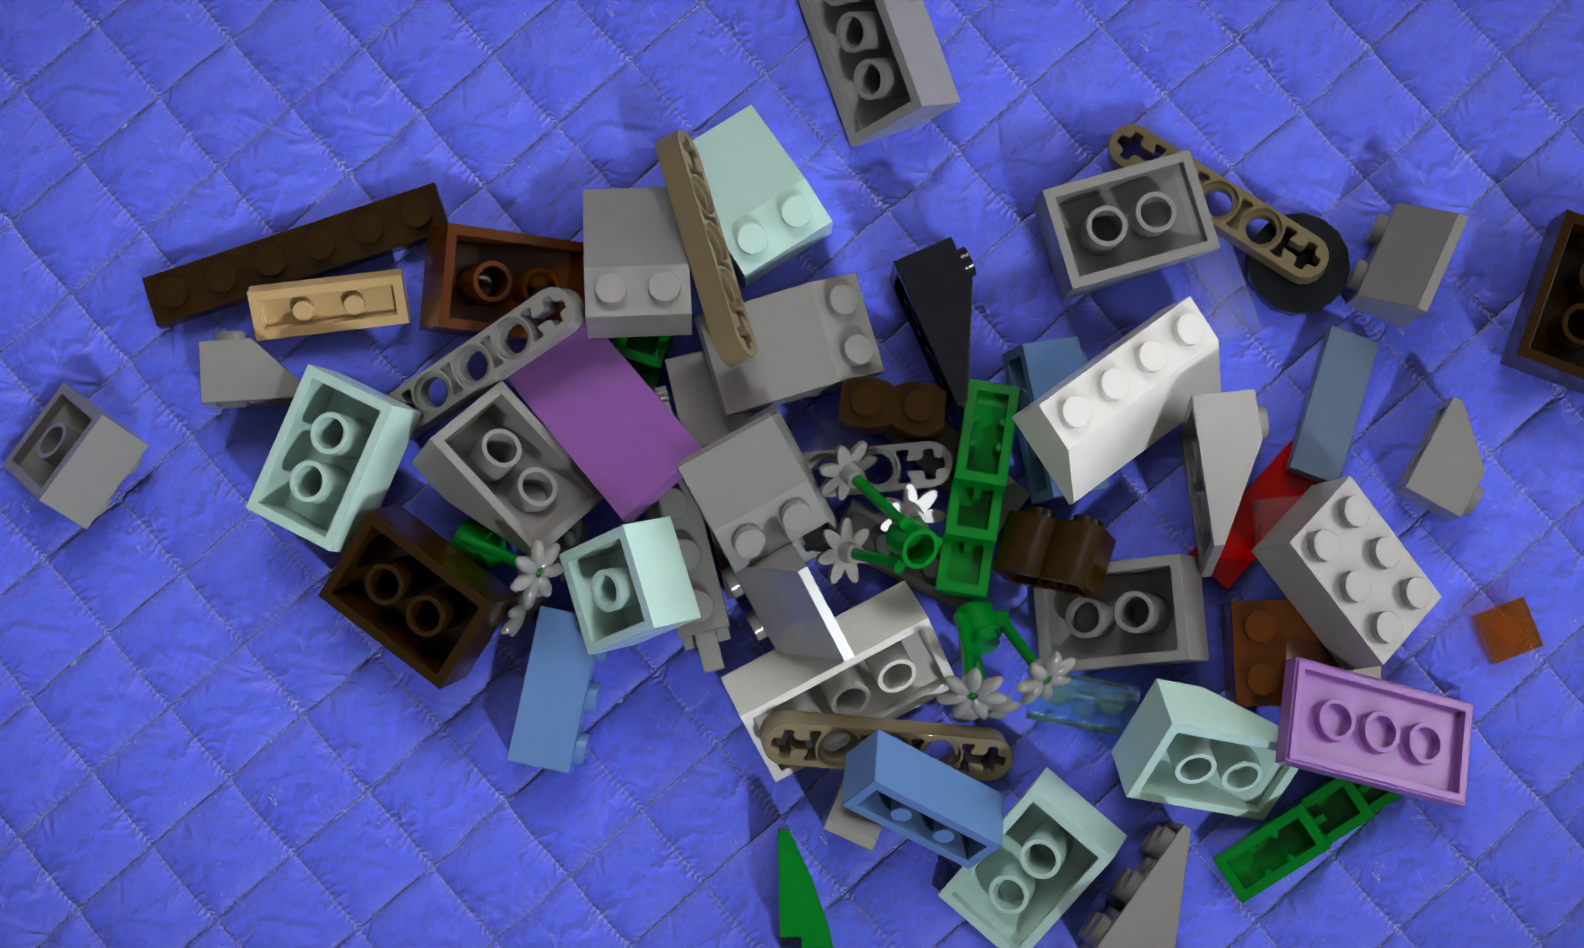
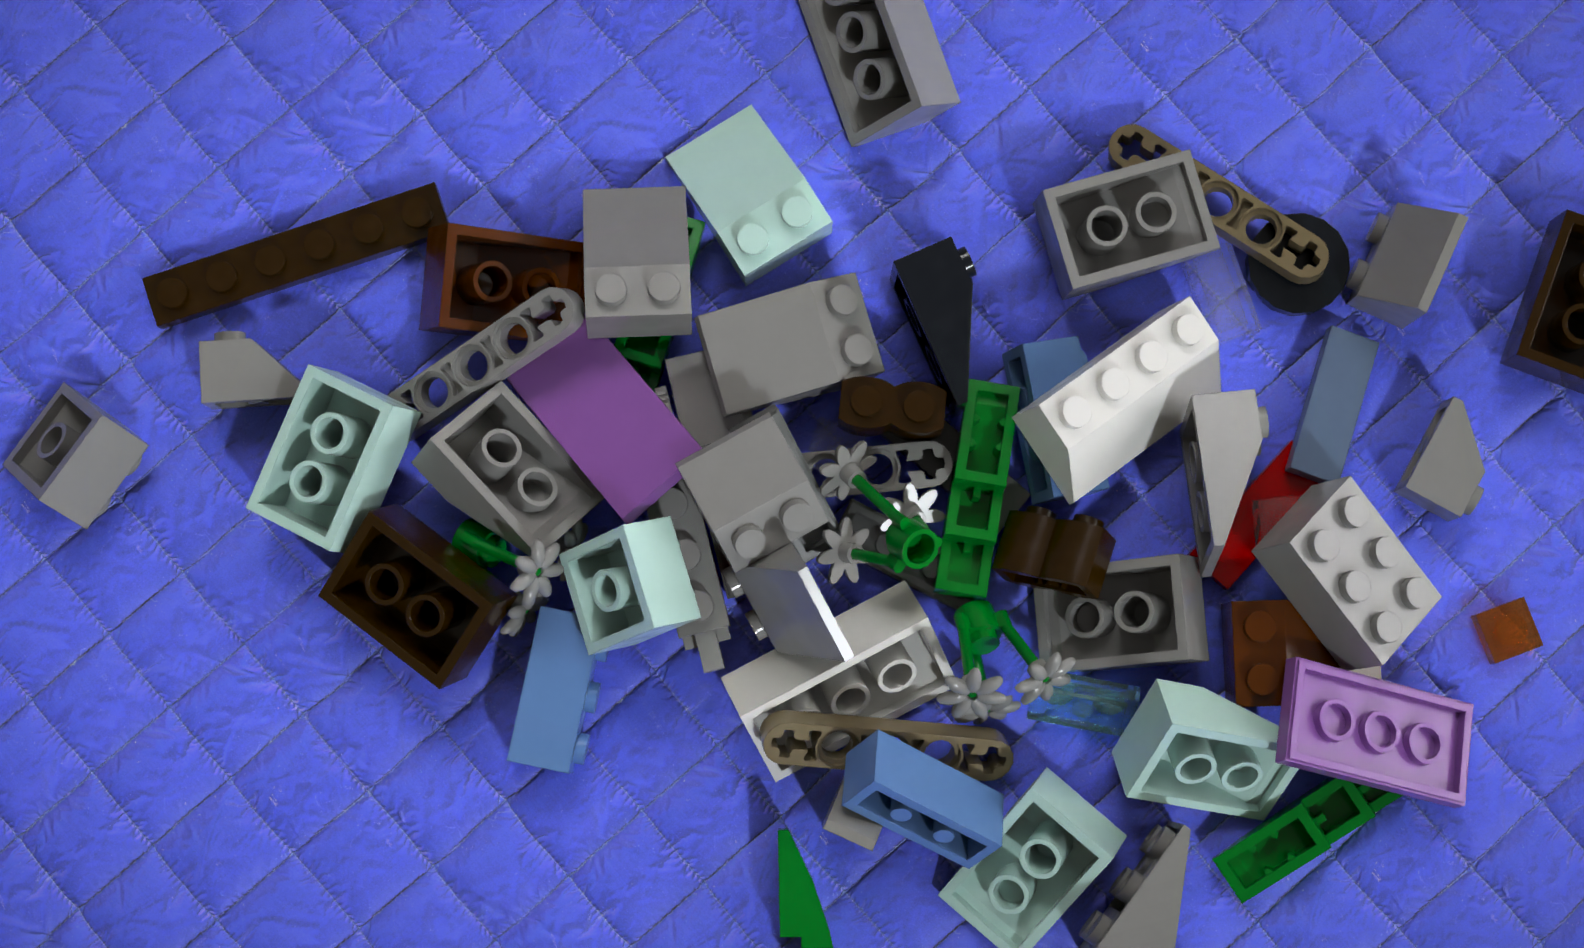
(329, 304): tan plate -> none
(706, 248): dark tan beam -> none

